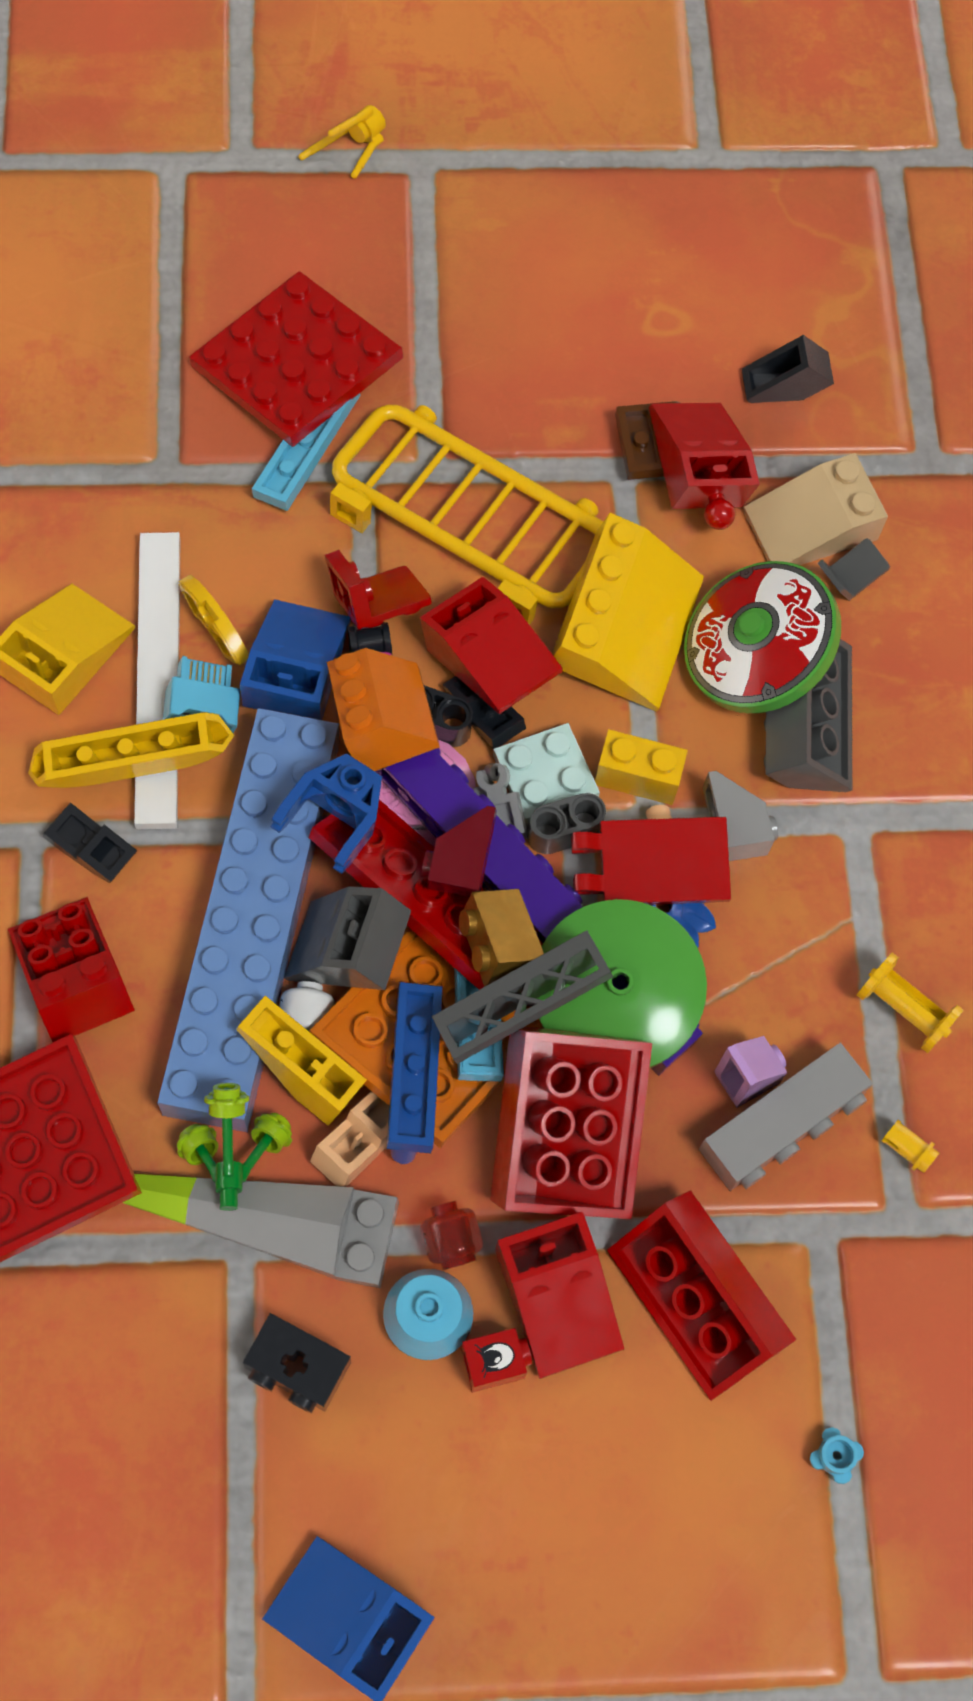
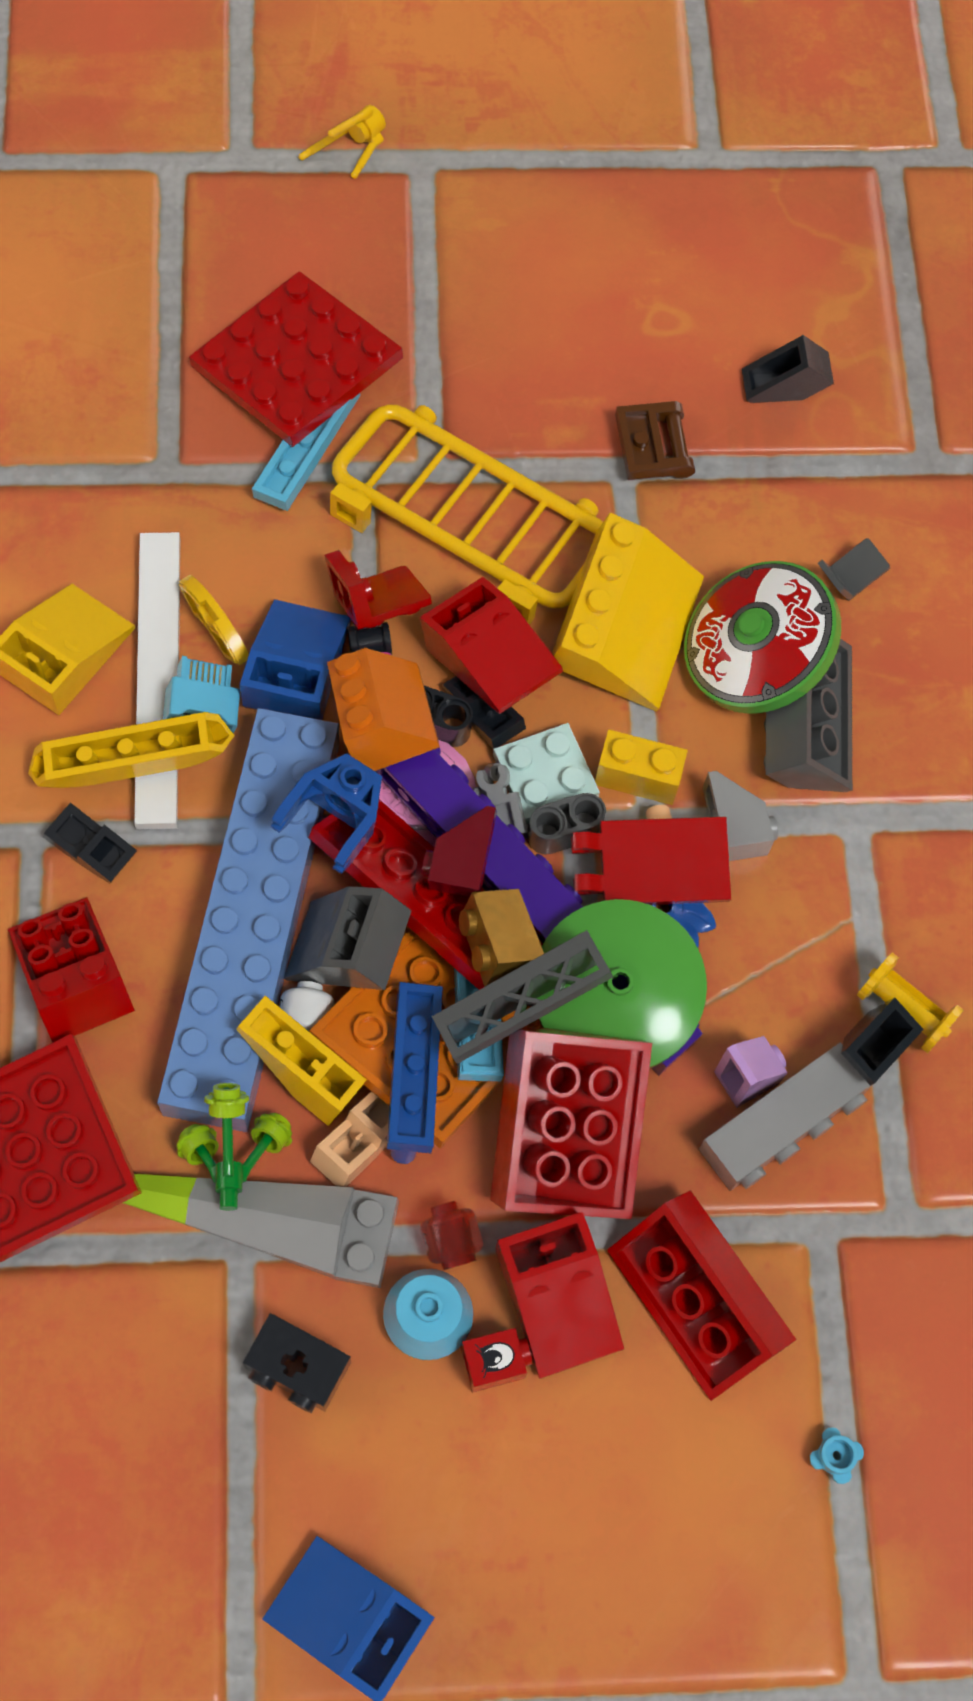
(704, 459): red slope -> none
(817, 513): tan slope -> none
(880, 1039): none -> black slope
(910, 1146): yellow pin -> none

